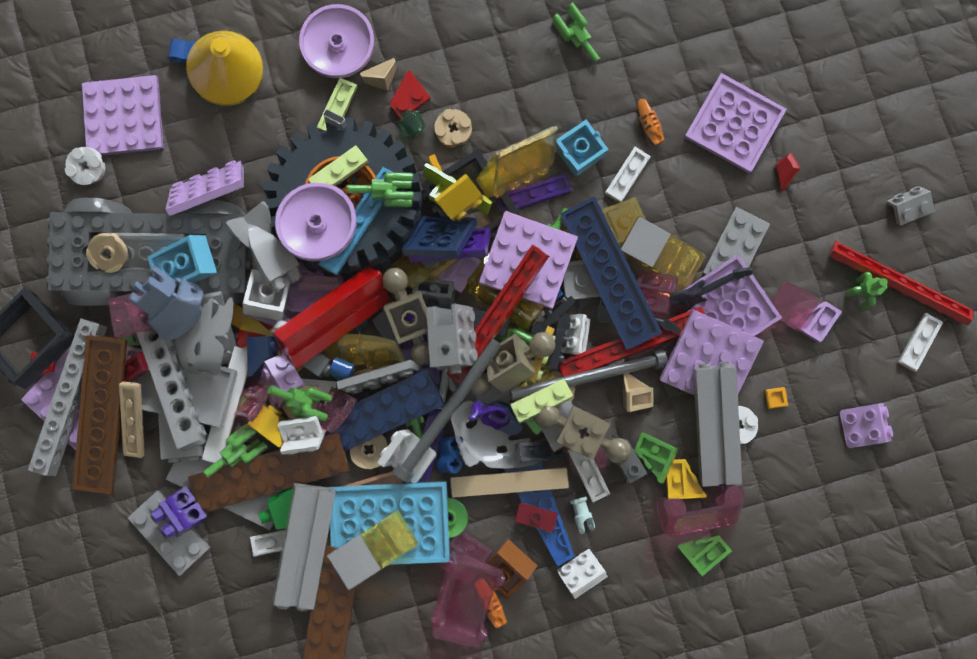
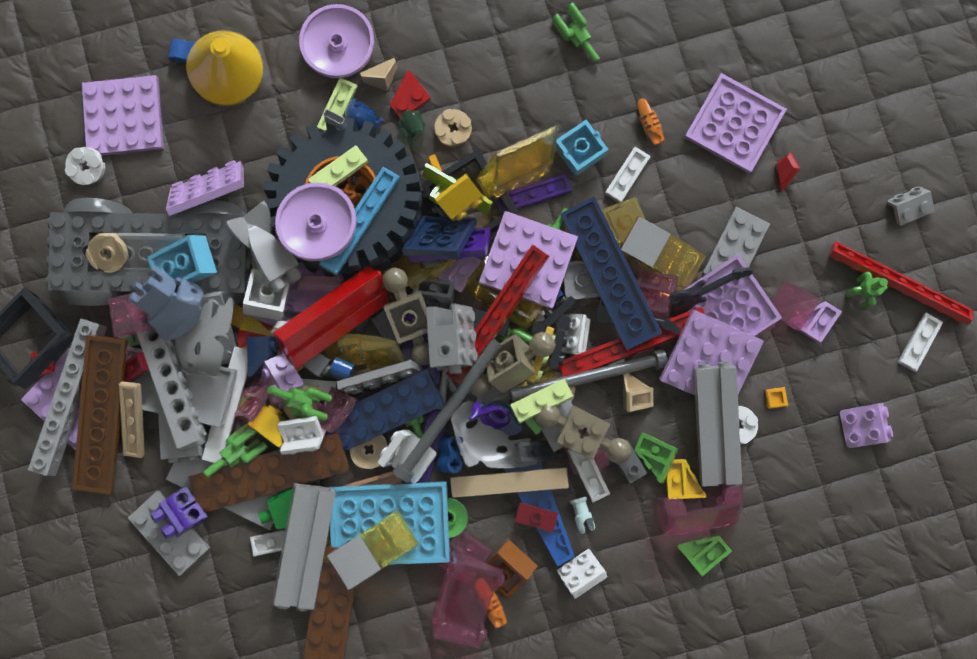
(362, 113): none -> blue cylinder
(386, 189): bright green plant -> none

